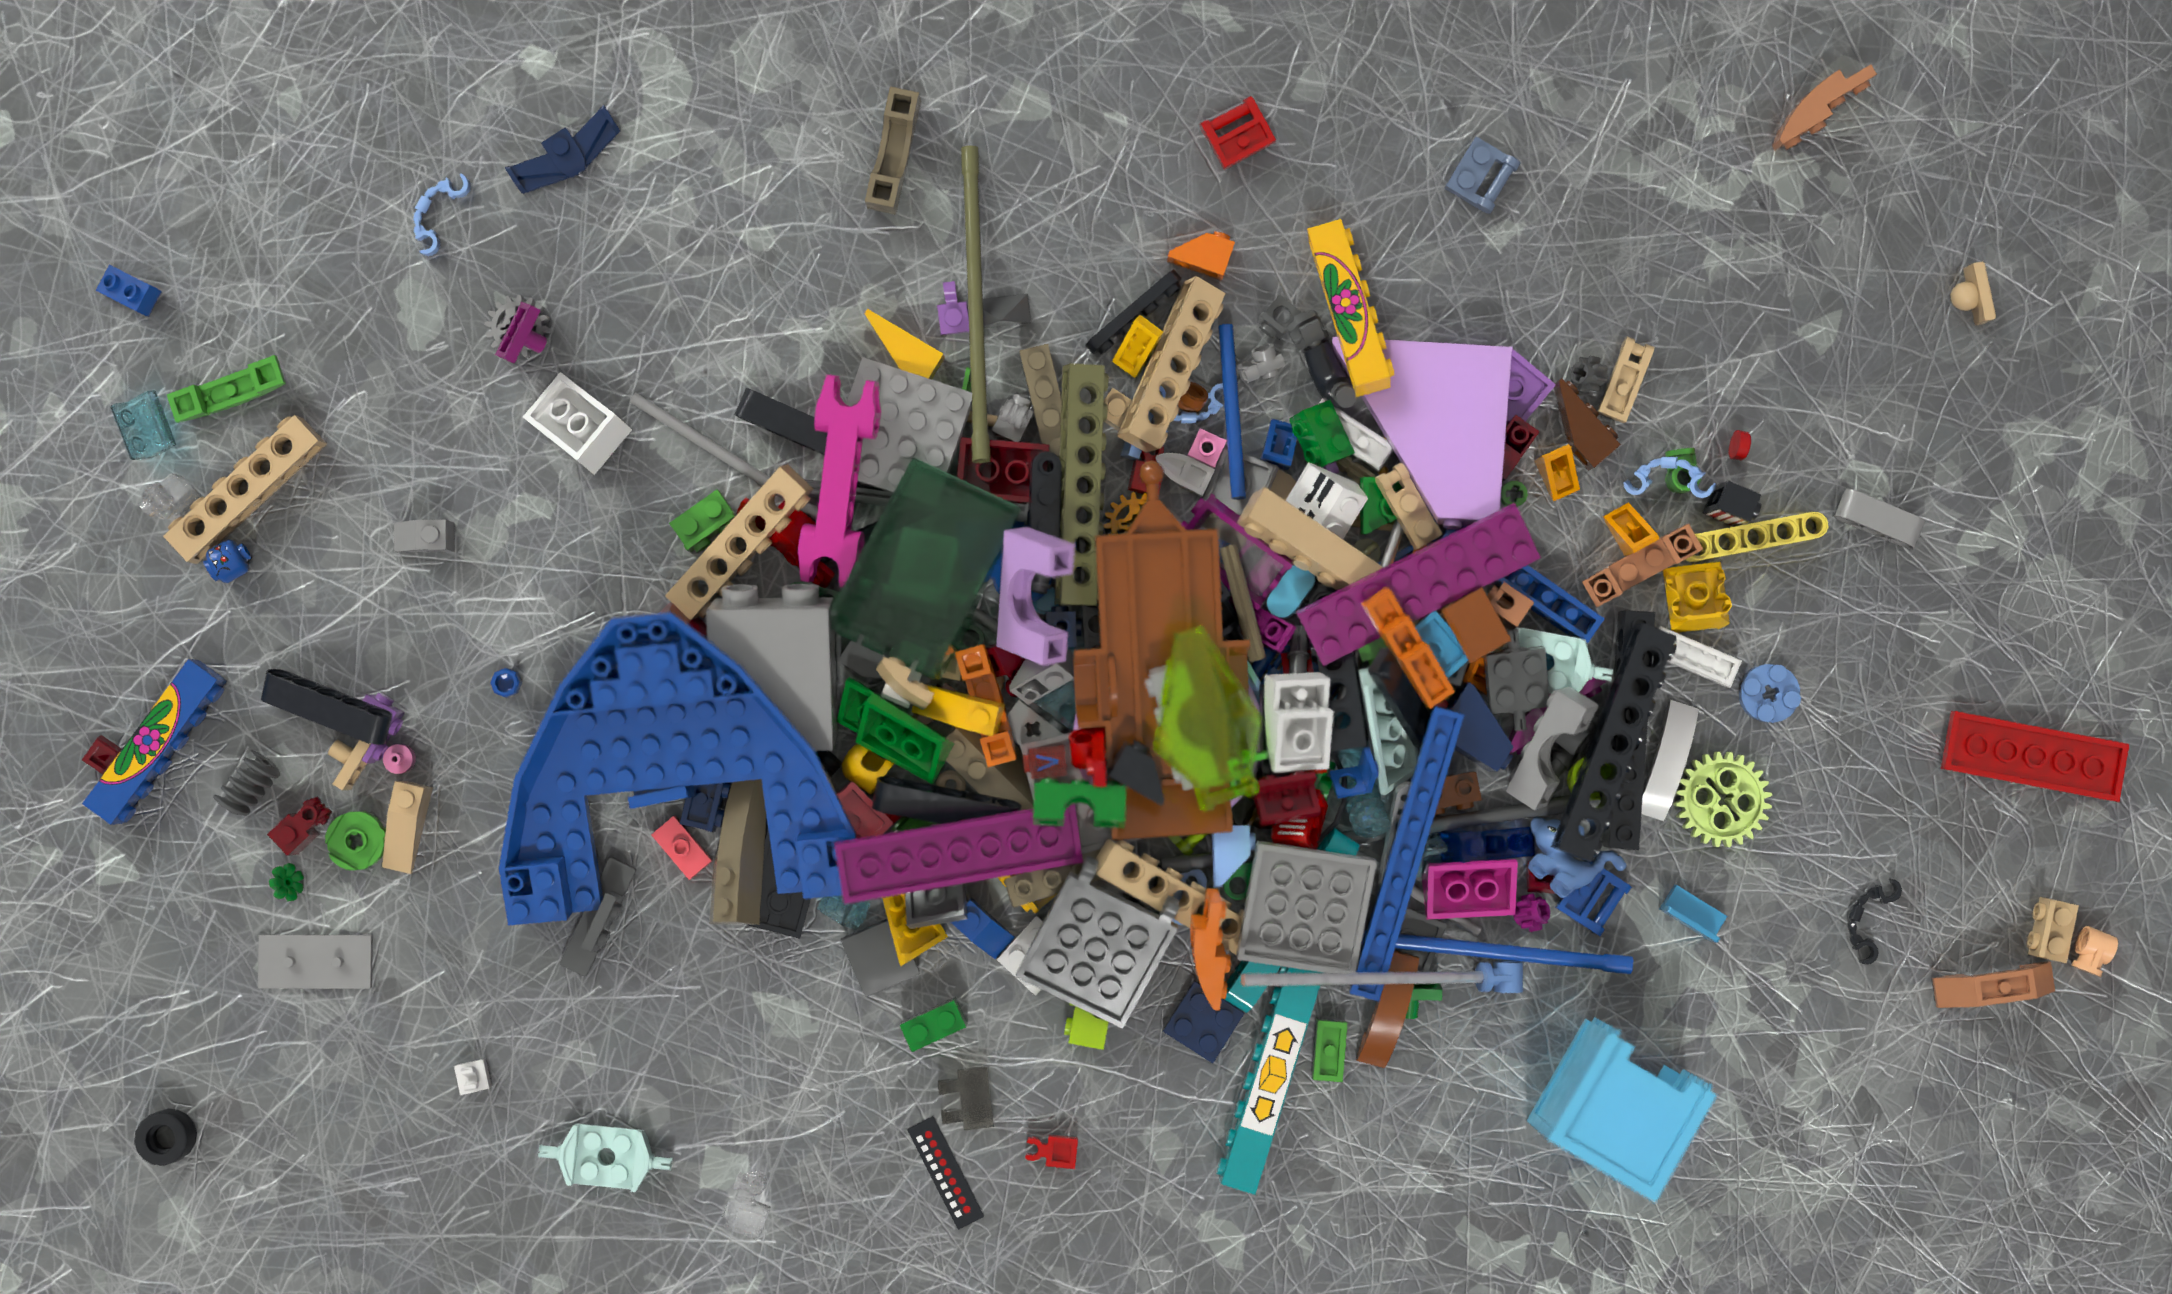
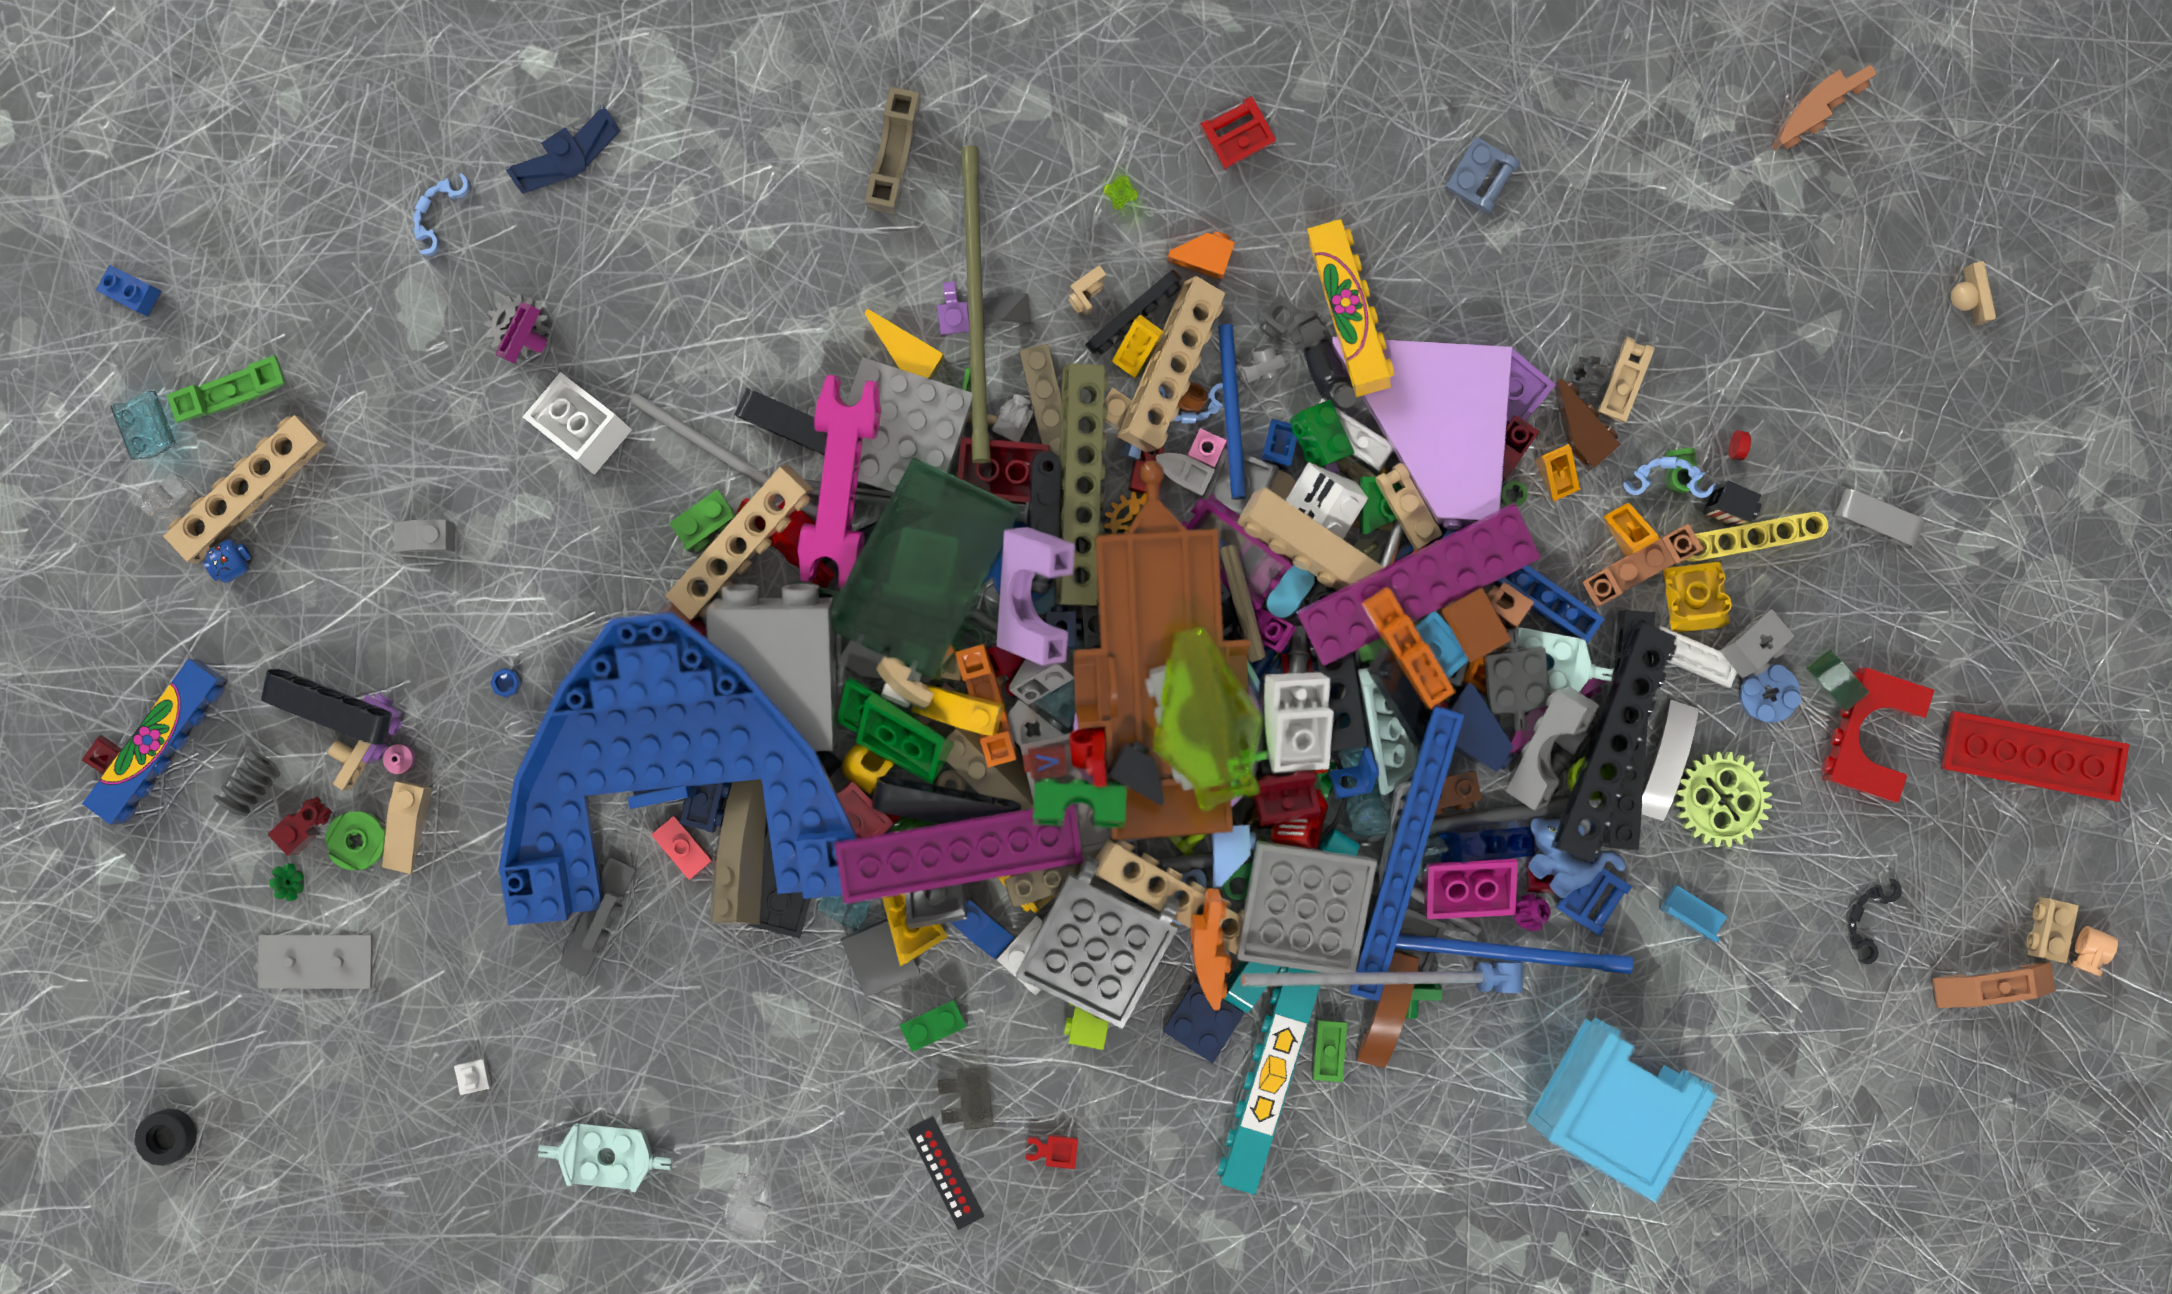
(1088, 286): none -> tan bracket
(1123, 184): none -> clear neon green plate
(1757, 644): none -> light grey brick
(1838, 680): none -> clear green slope
(1847, 762): none -> red arch

